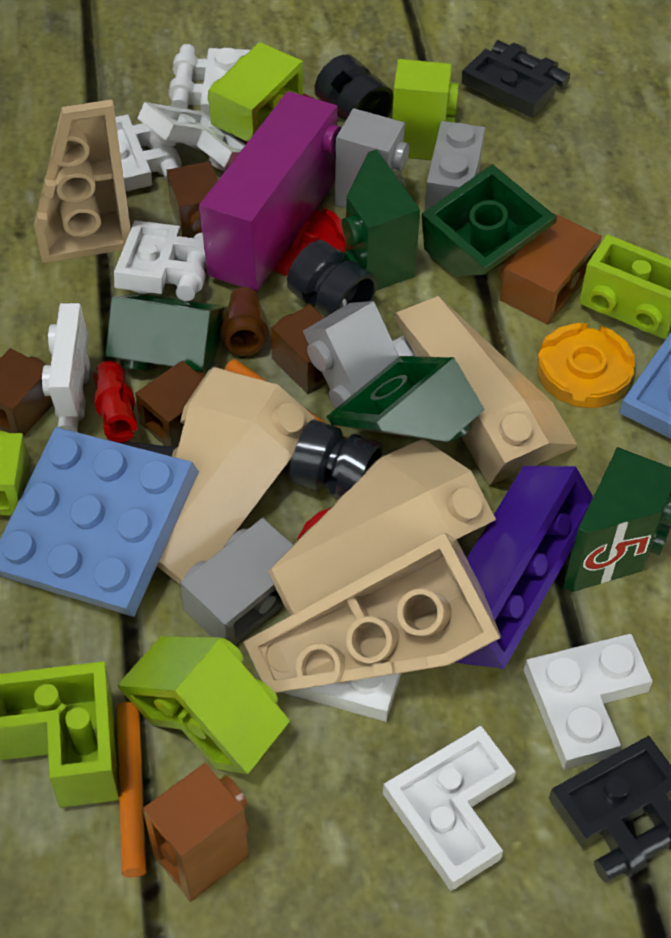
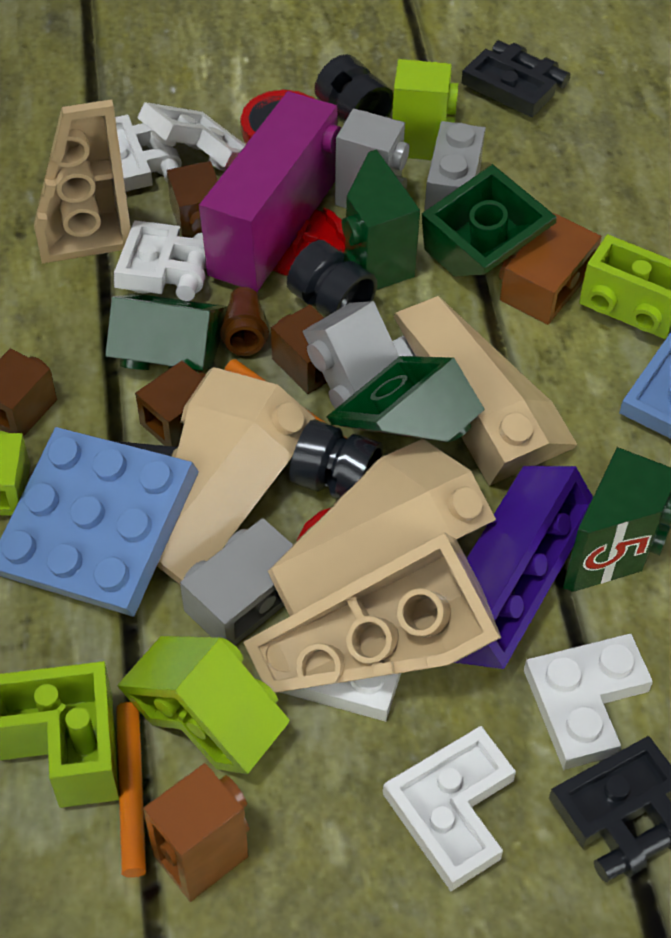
(69, 366): white plate -> none
(114, 402): red pin -> none
(189, 68): white plate -> none
(253, 89): lime brick -> none
(585, 365): light orange tile -> none

